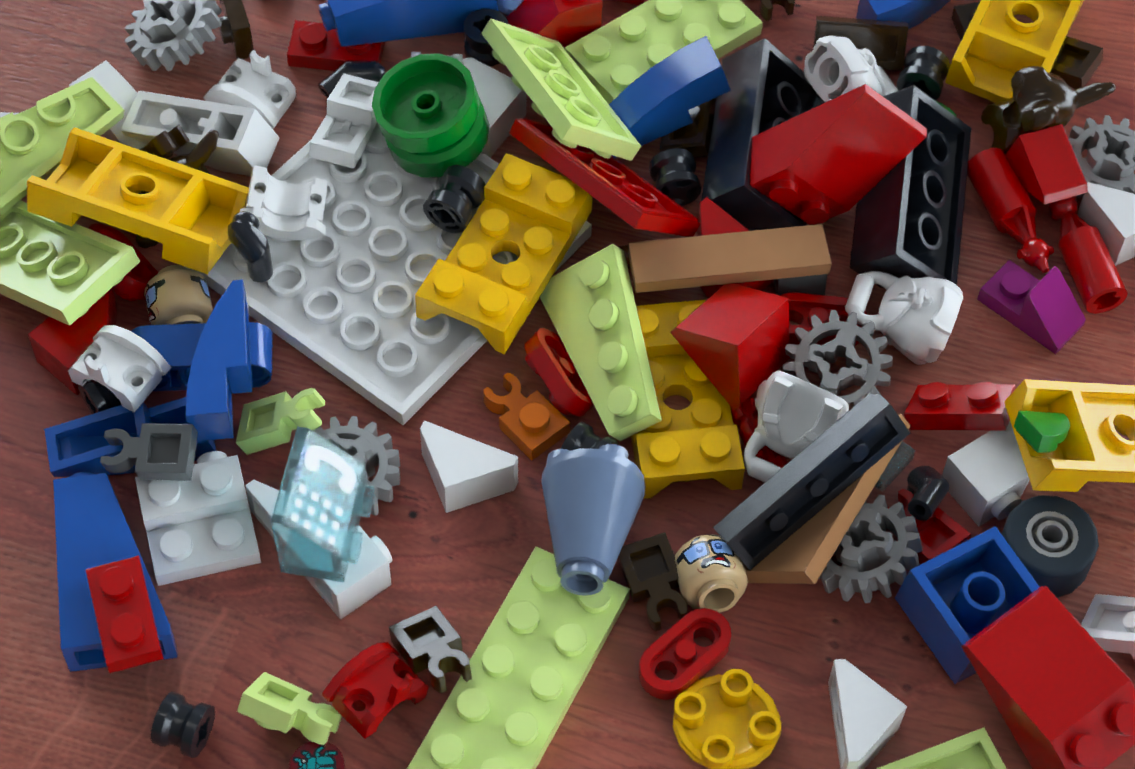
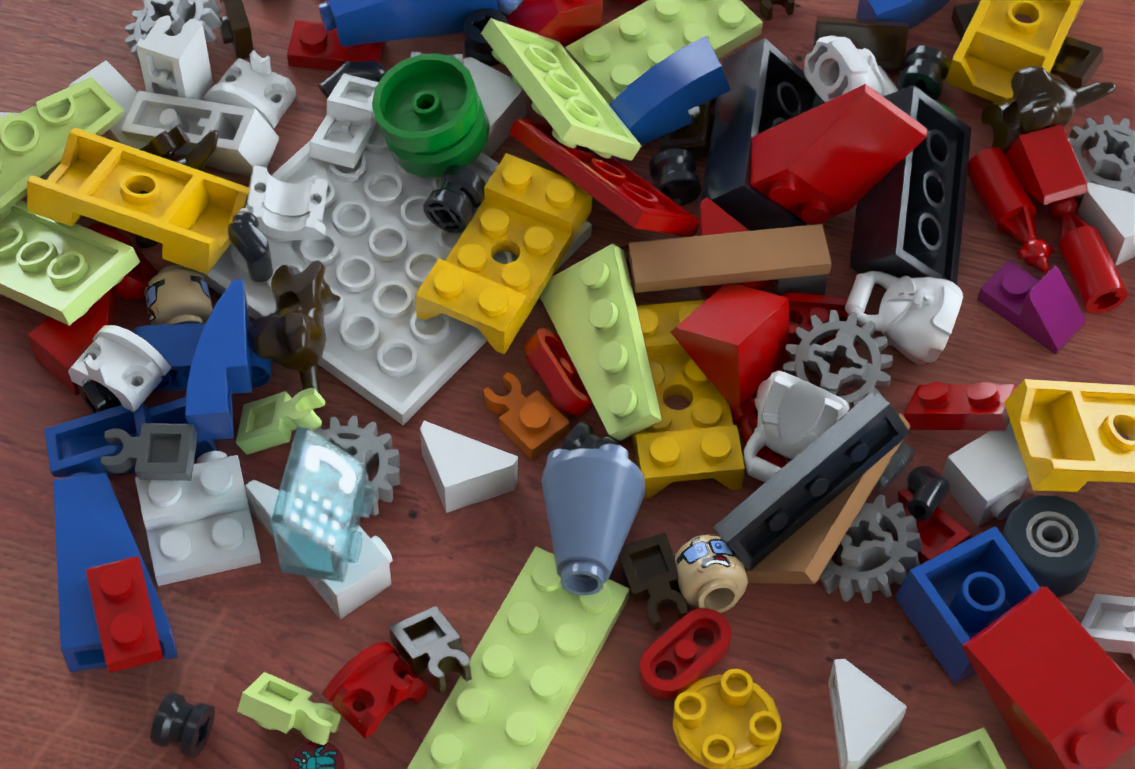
(176, 63): none -> white hinge
(296, 330): none -> dark brown animal
(1042, 429): green tile -> none

